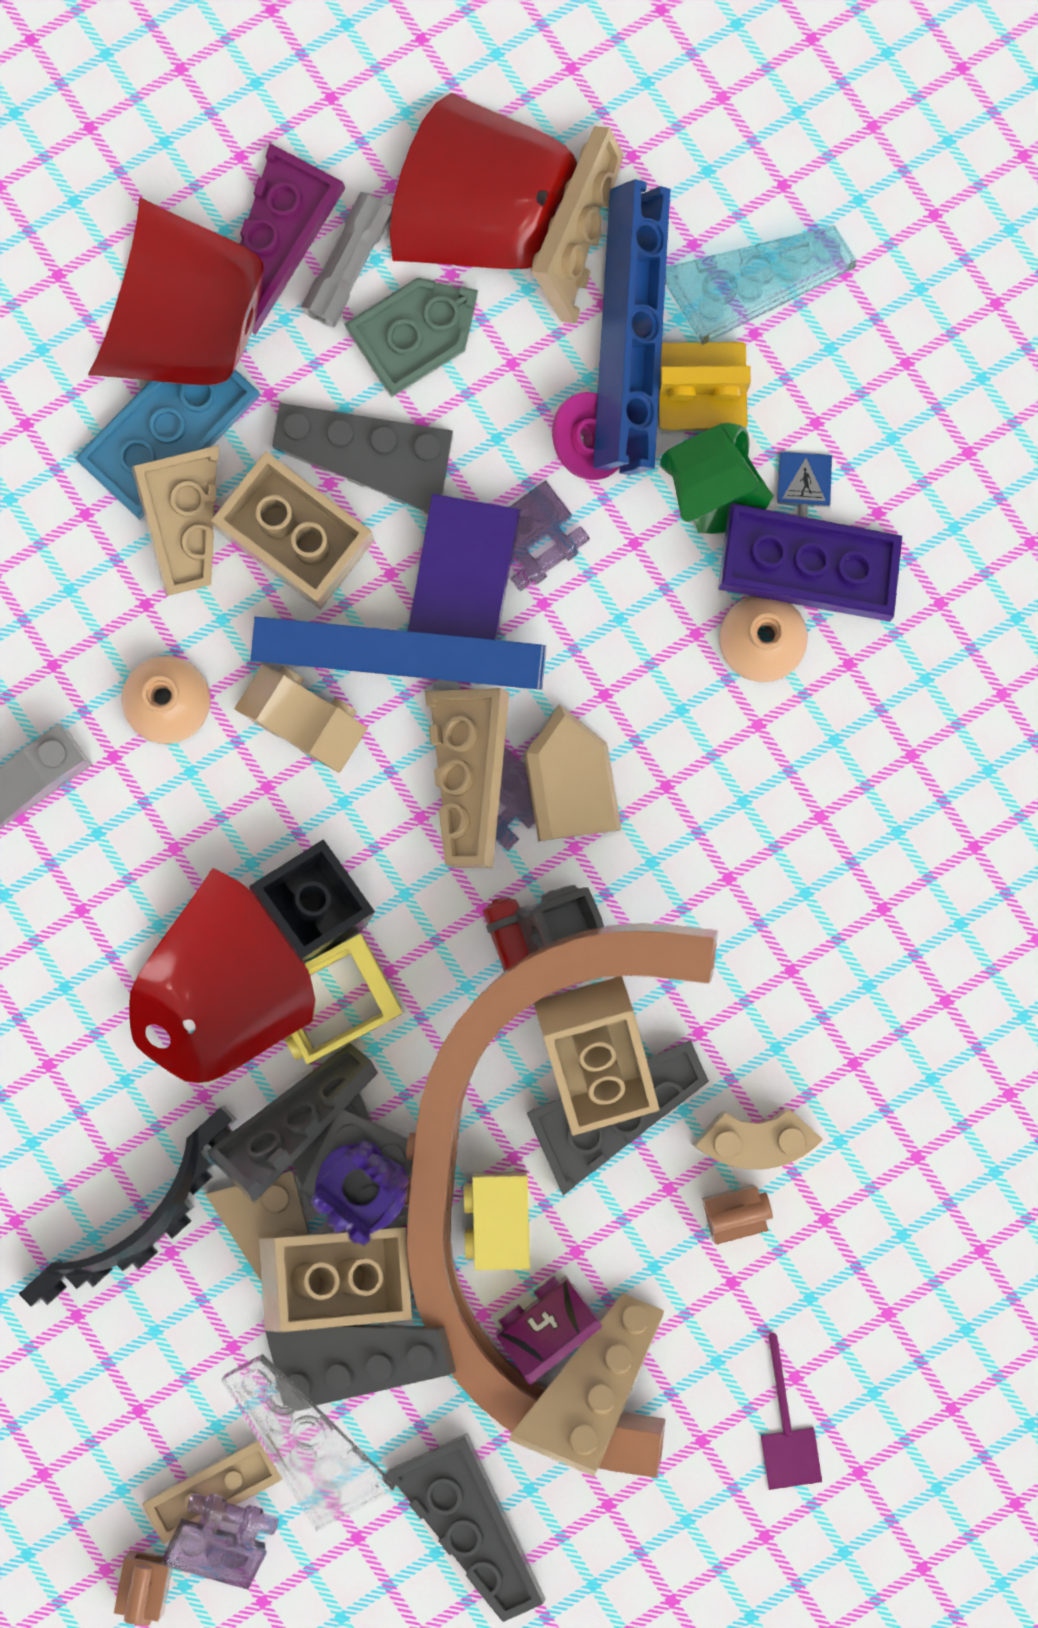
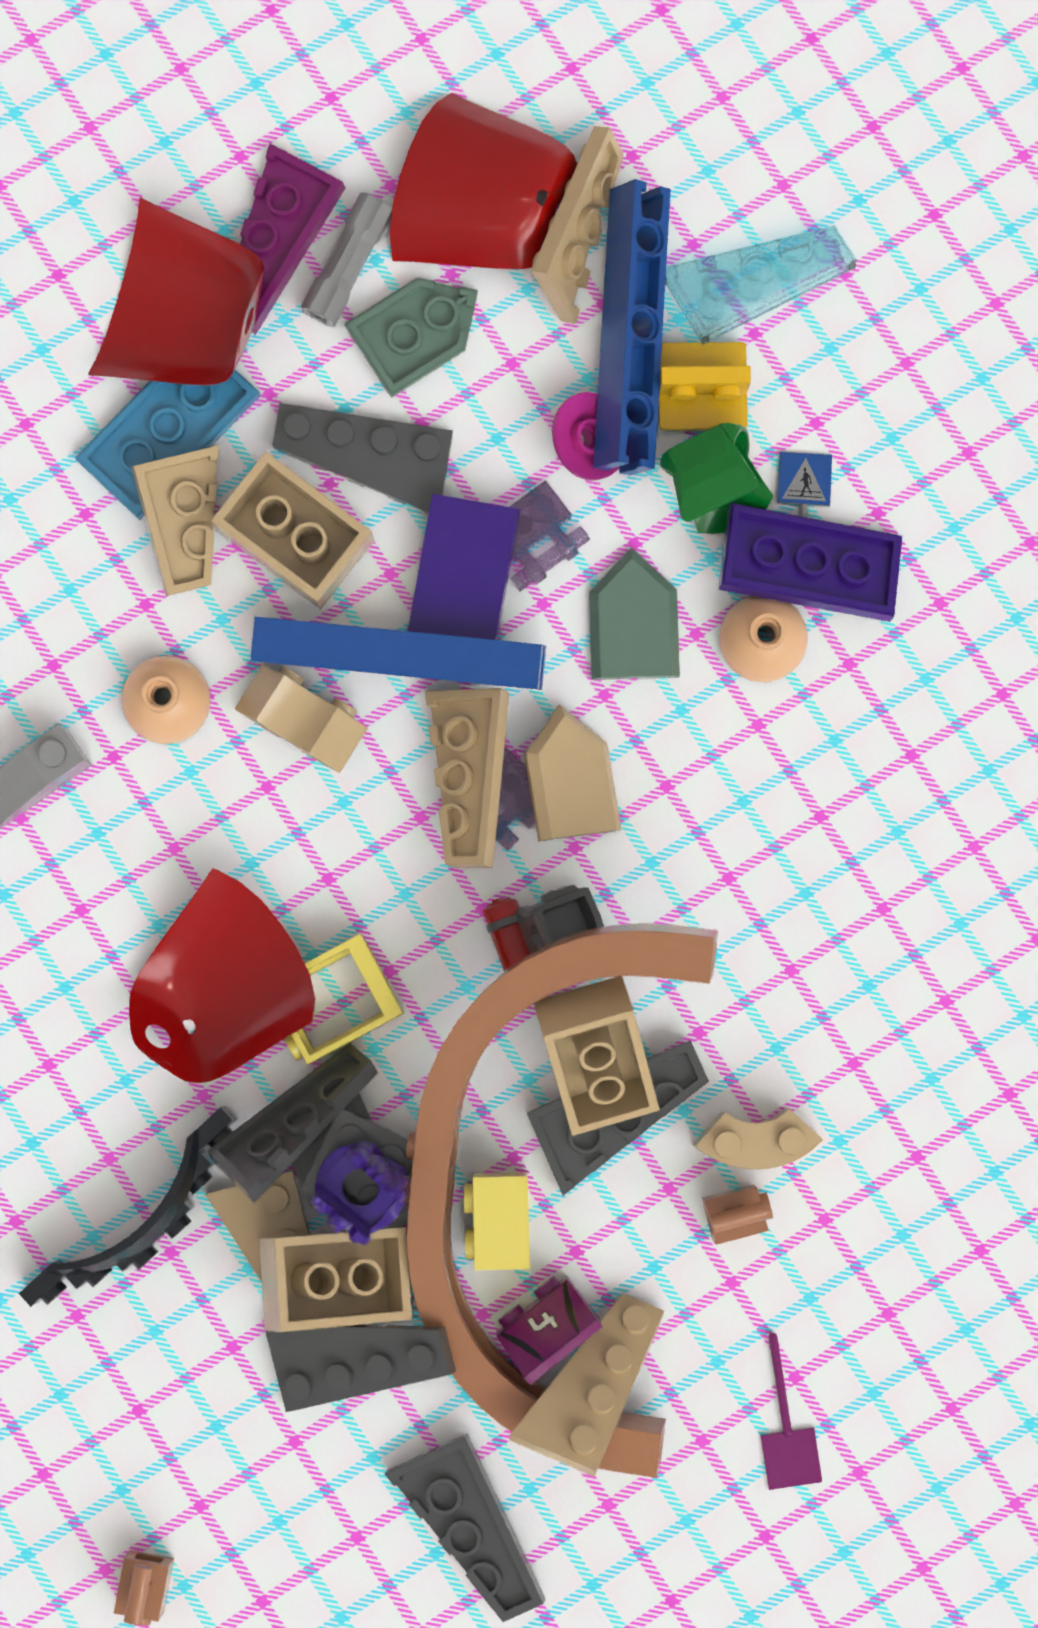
(215, 1552): clear purple plate -> none
(232, 1477): tan plate -> none
(309, 1451): clear wing -> none
(313, 901): black slope -> none
(633, 623): none -> sand green tile

